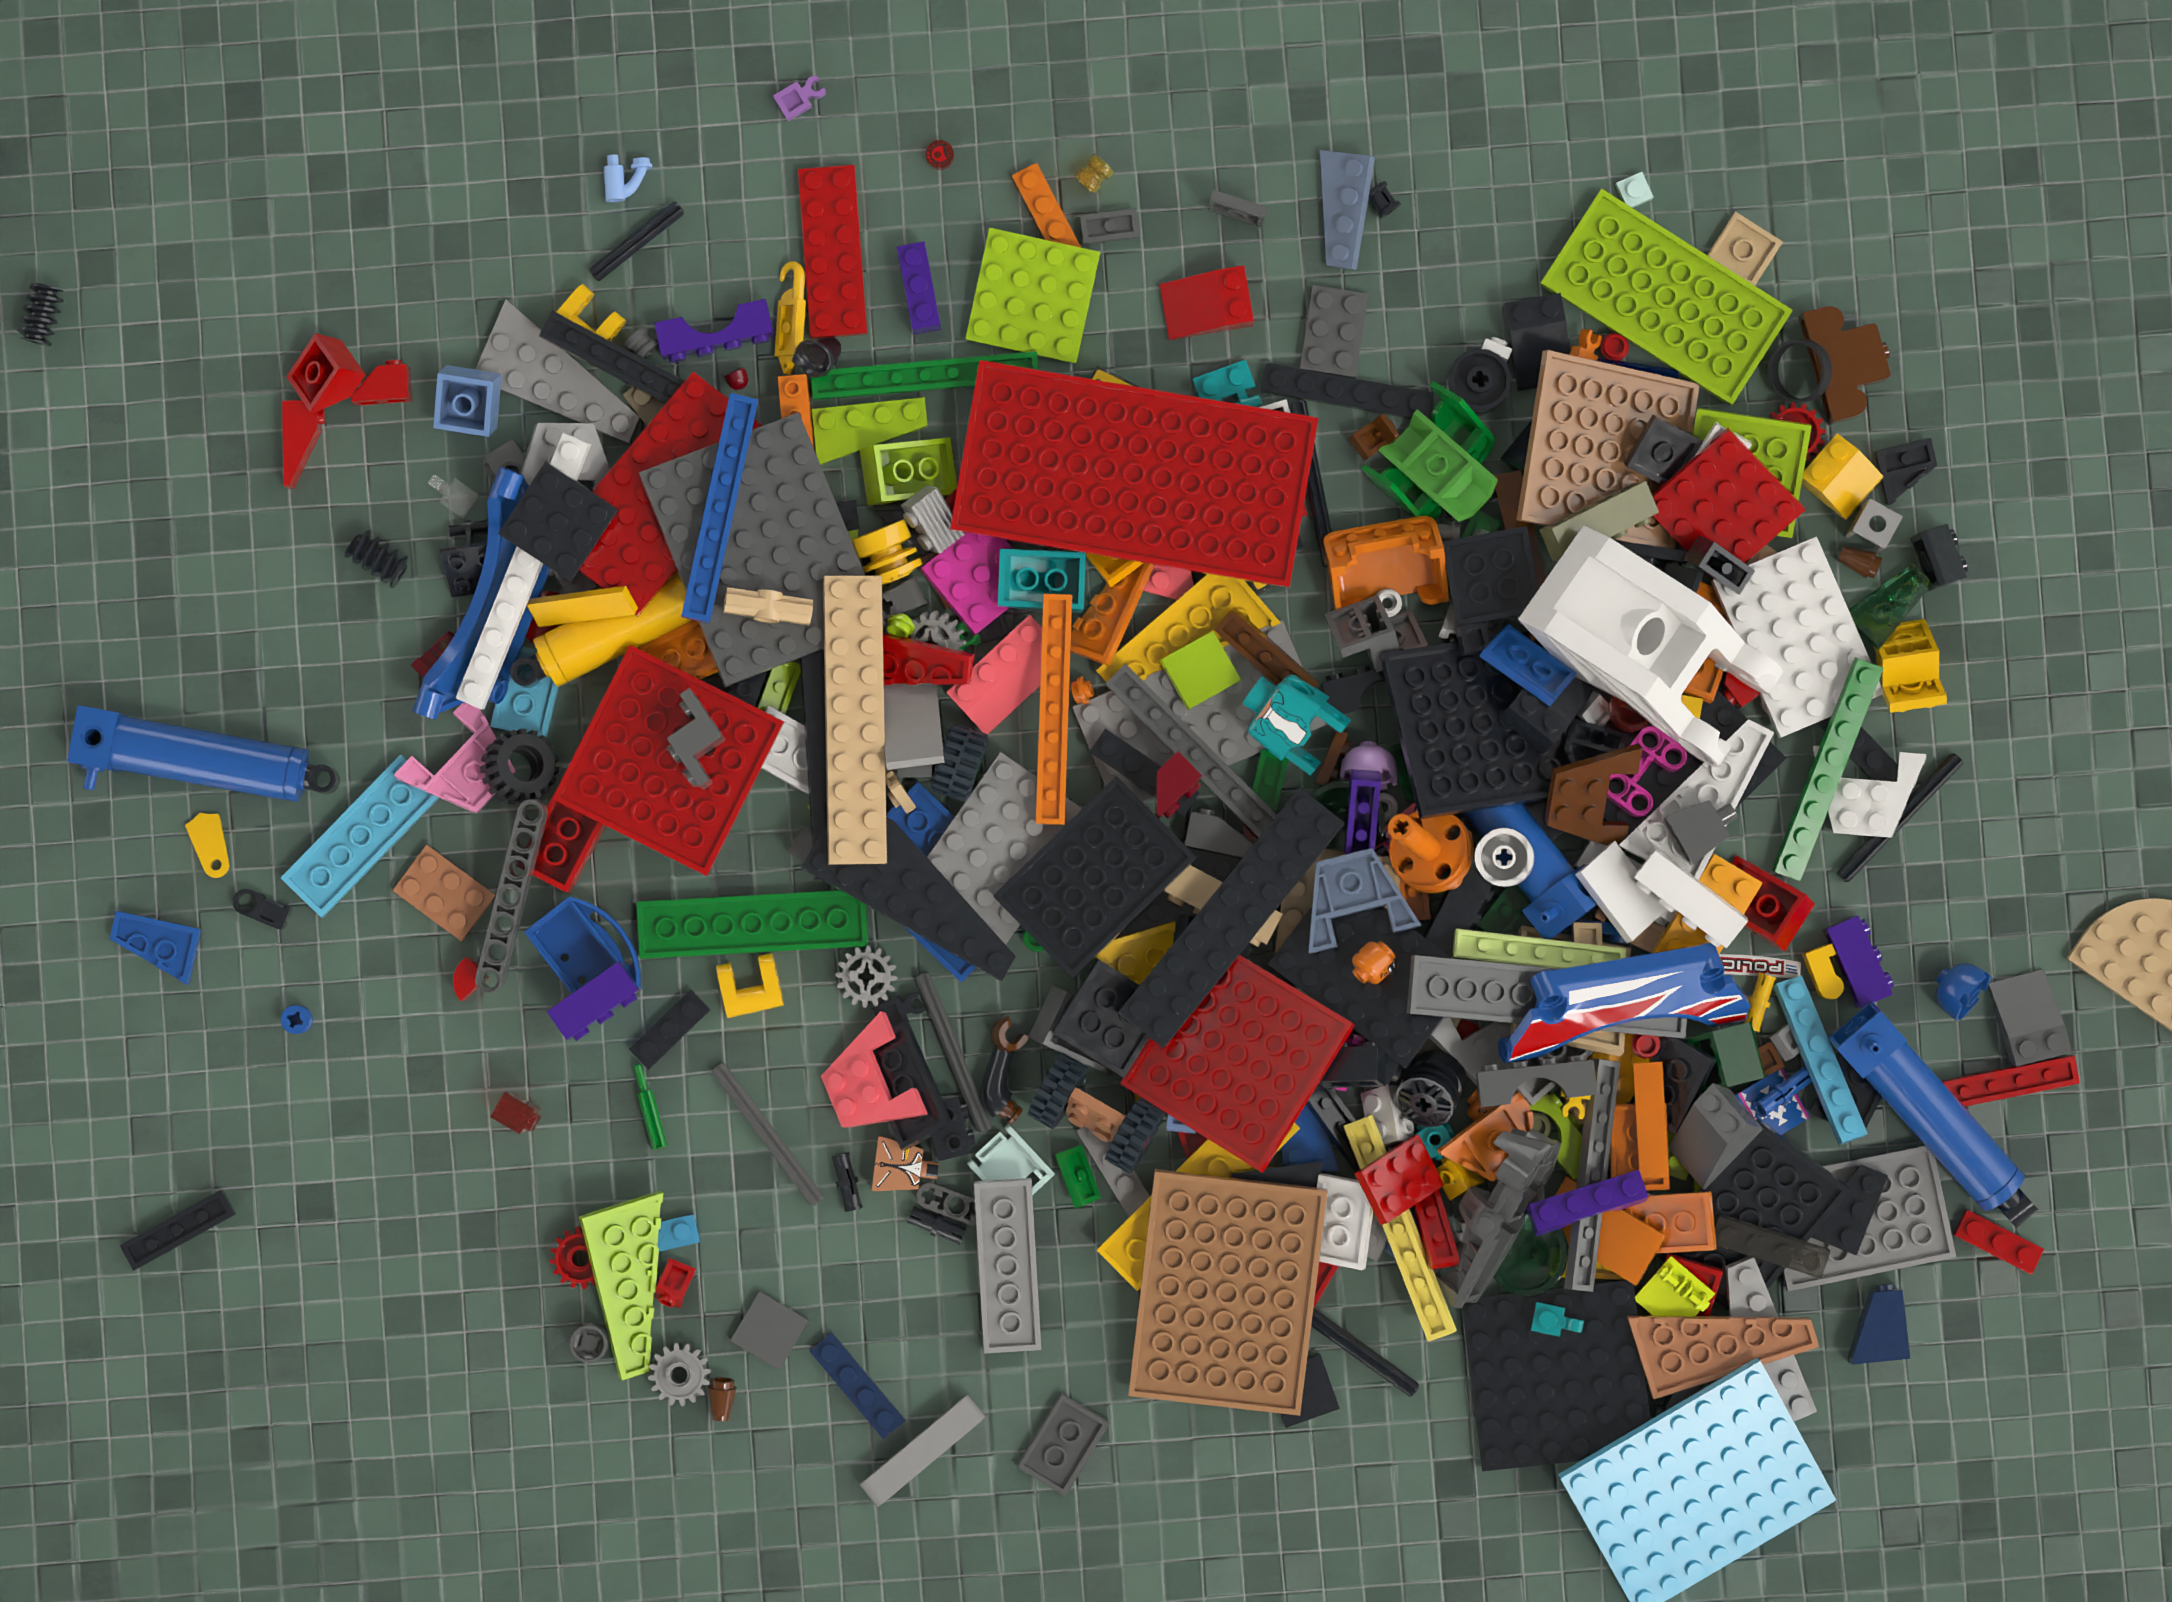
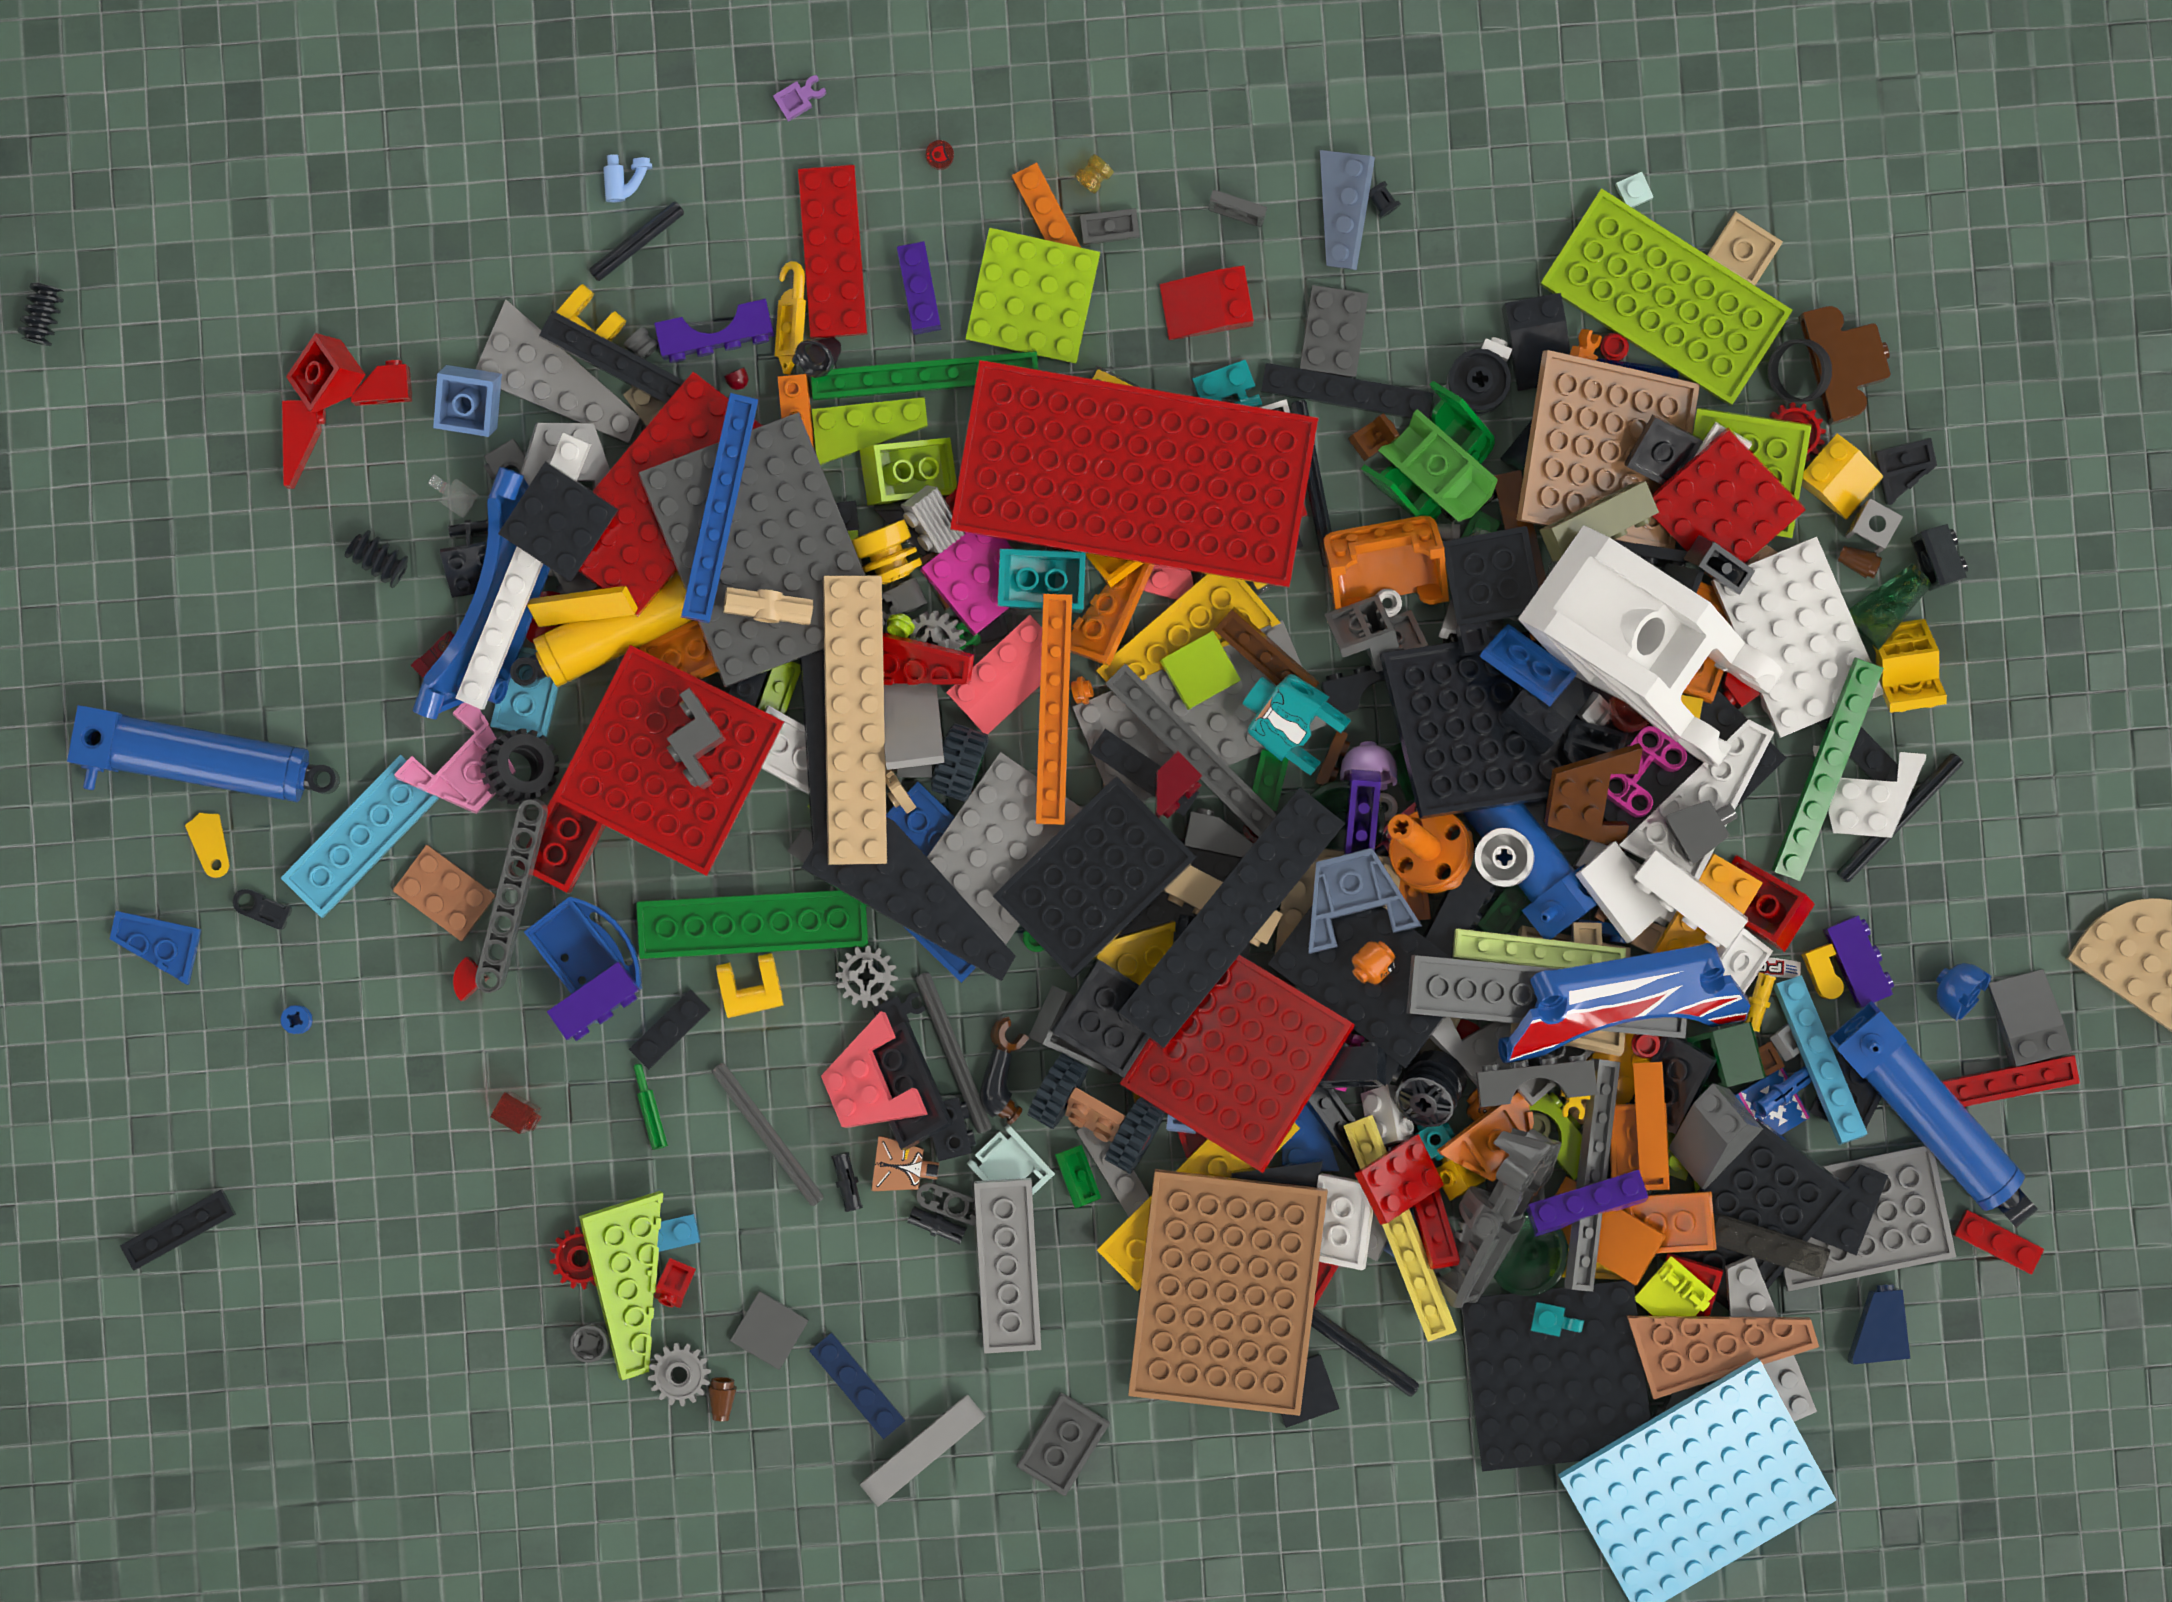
(1744, 958): none -> white tile

